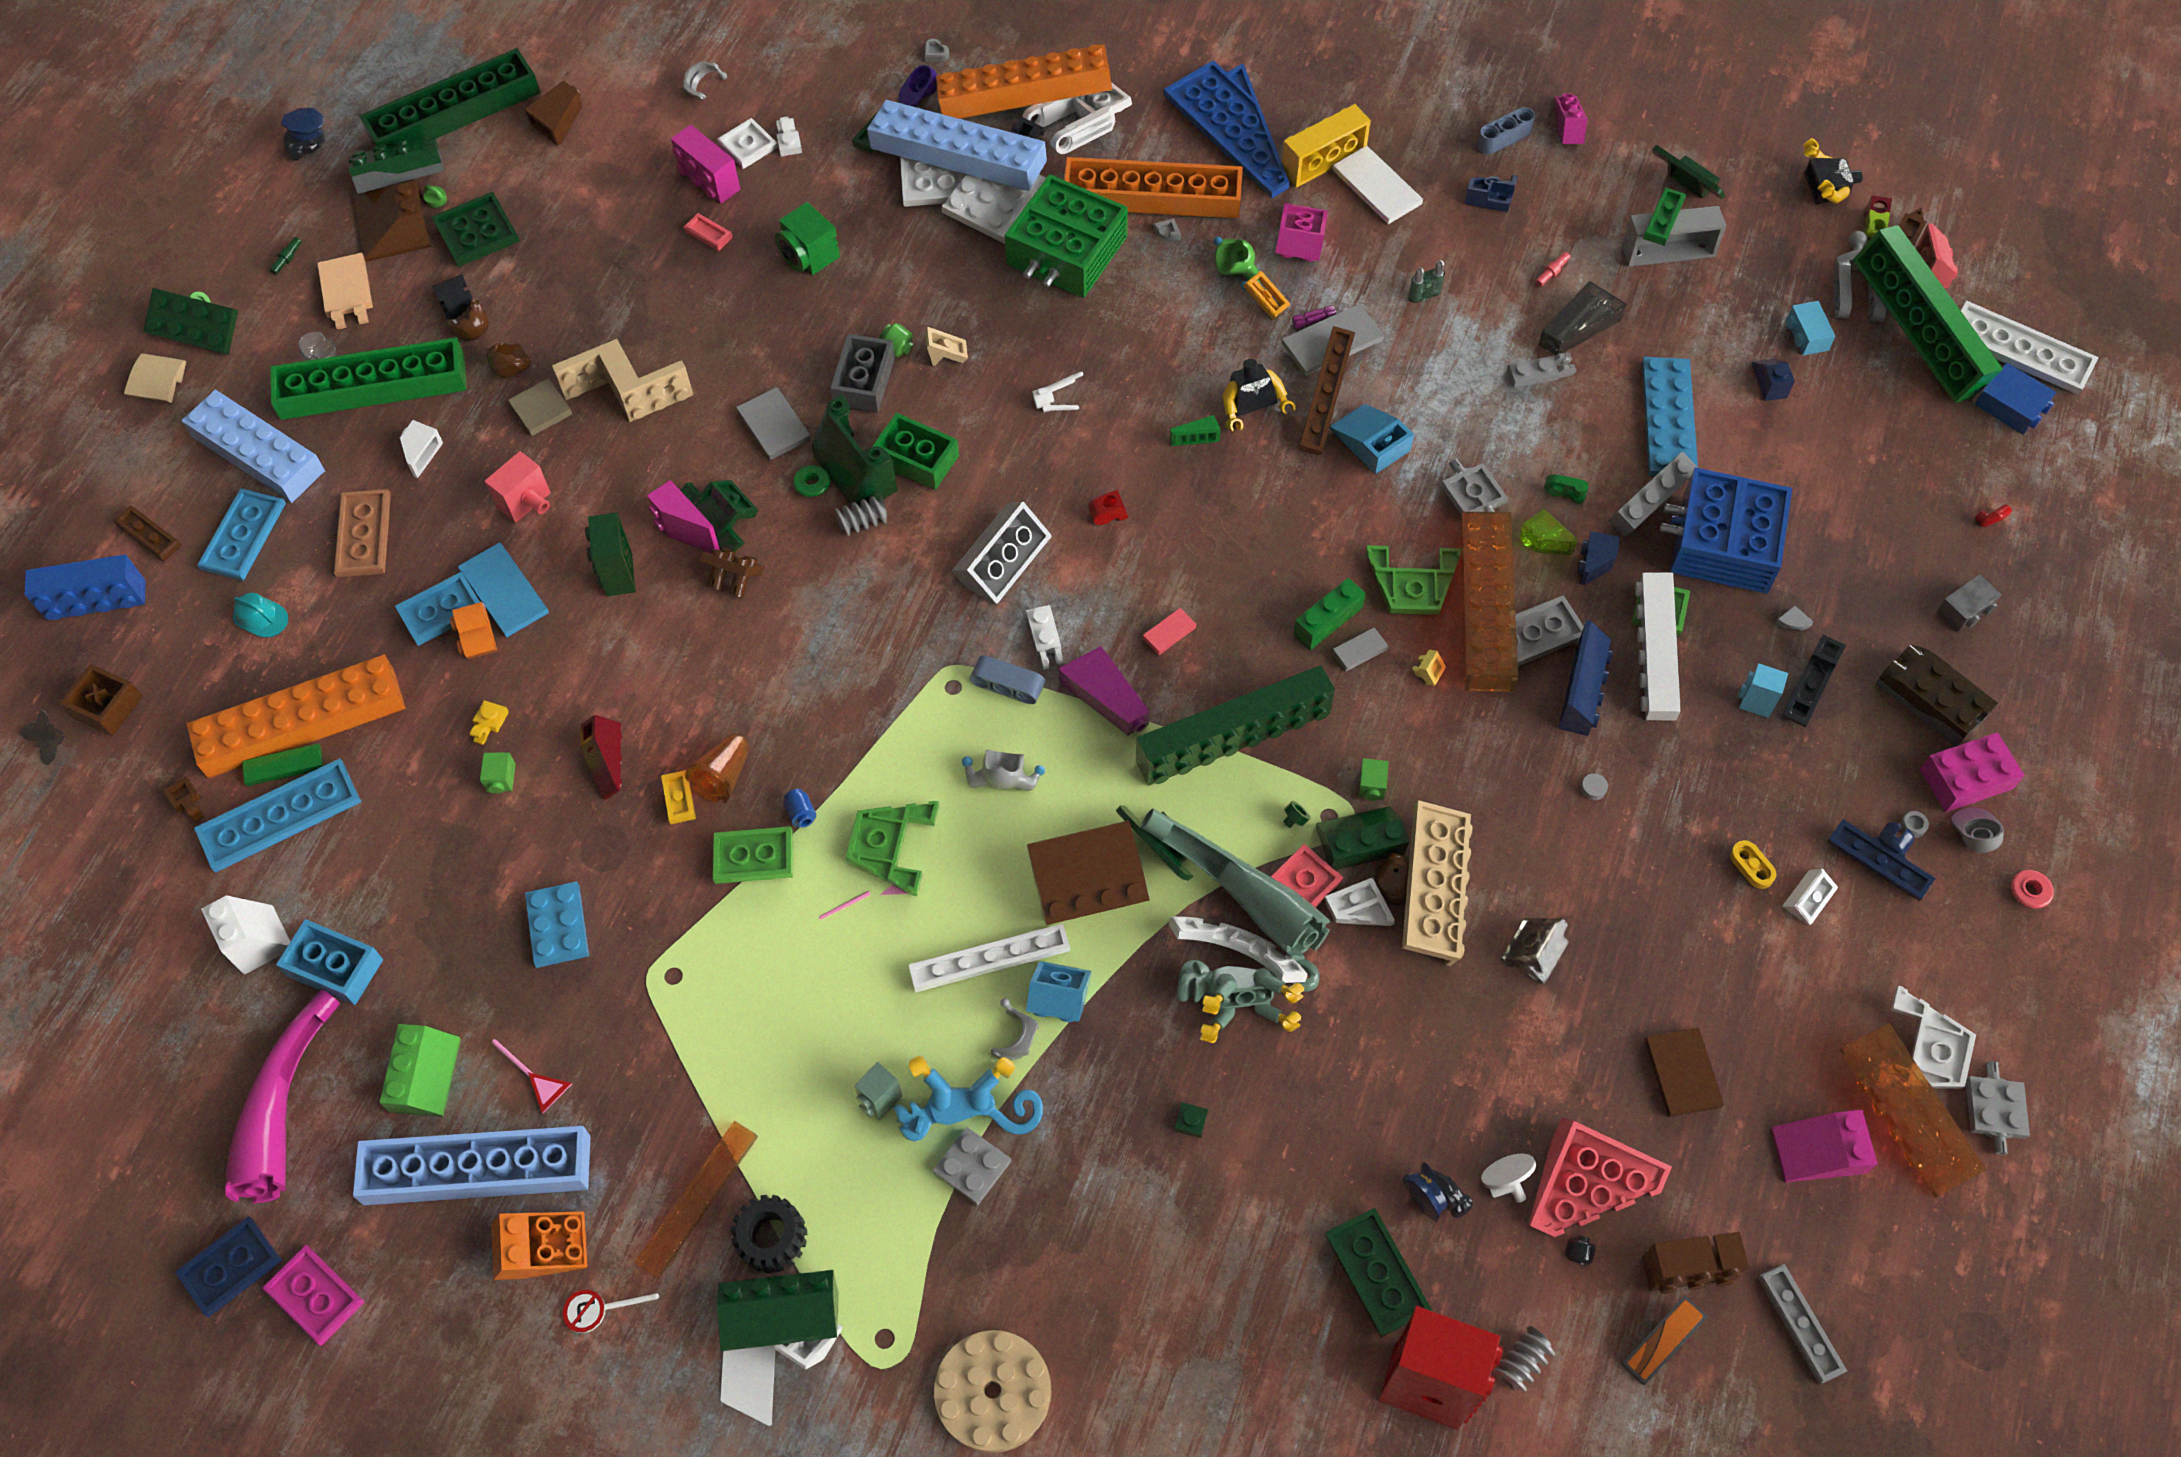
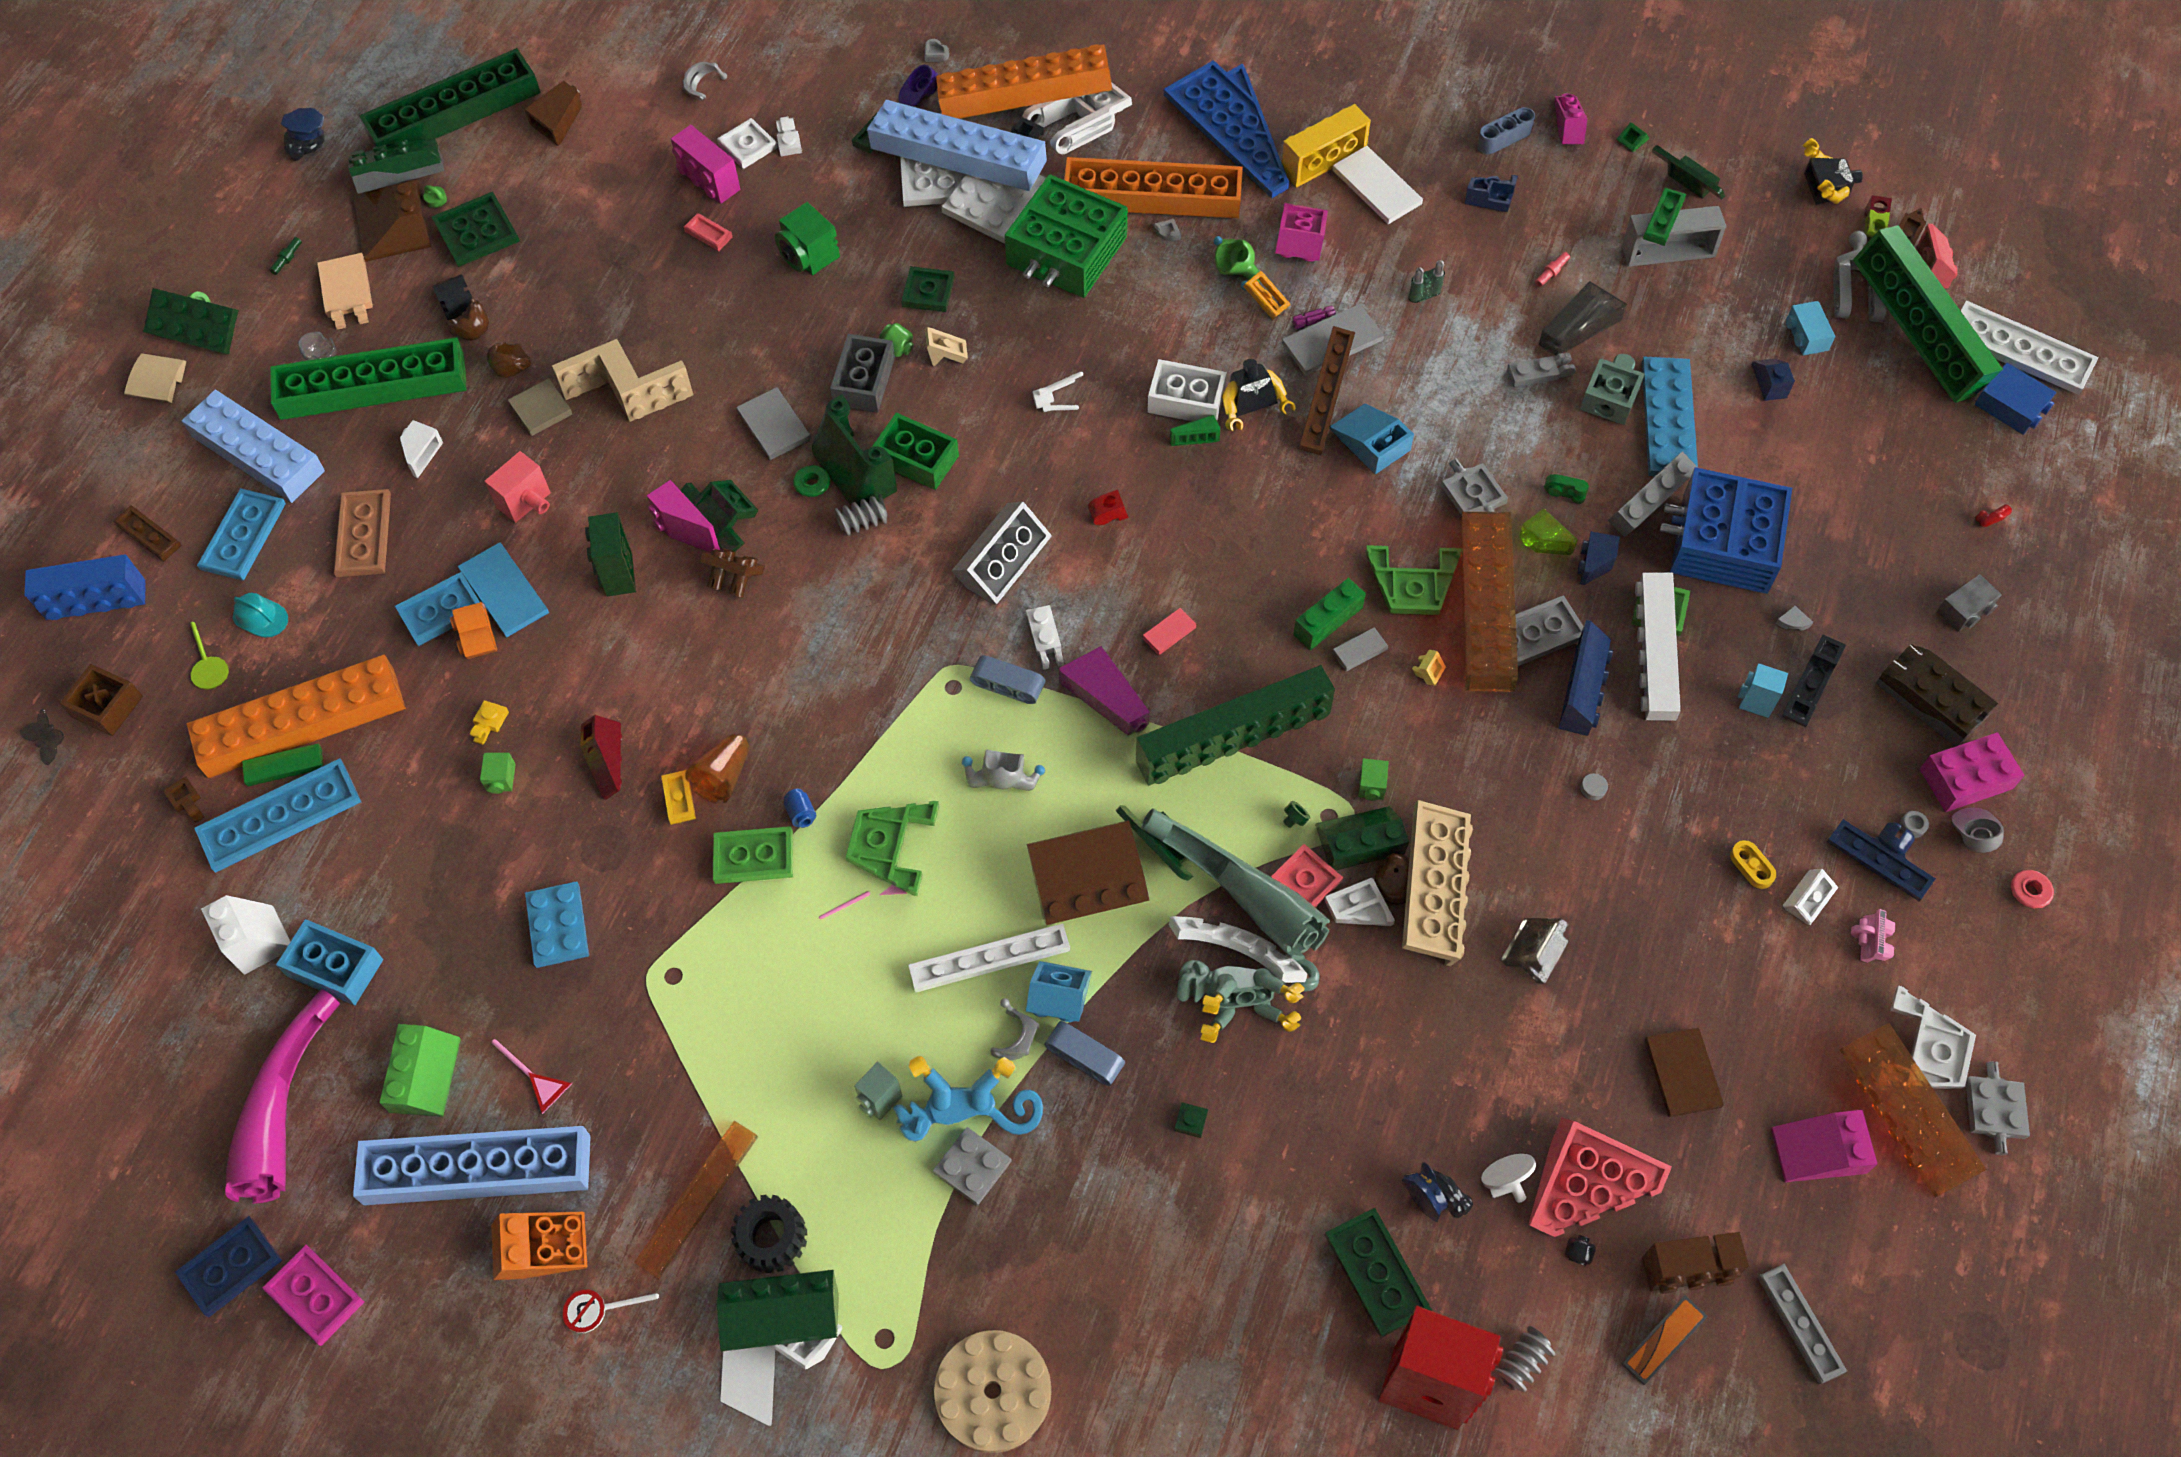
(209, 671): none -> lime piece
(928, 289): none -> dark green plate
(1084, 1053): none -> sand blue beam
(1186, 391): none -> white brick
(1615, 386): none -> sand green brick
(1632, 137): none -> green slope
(1872, 934): none -> bright pink hips

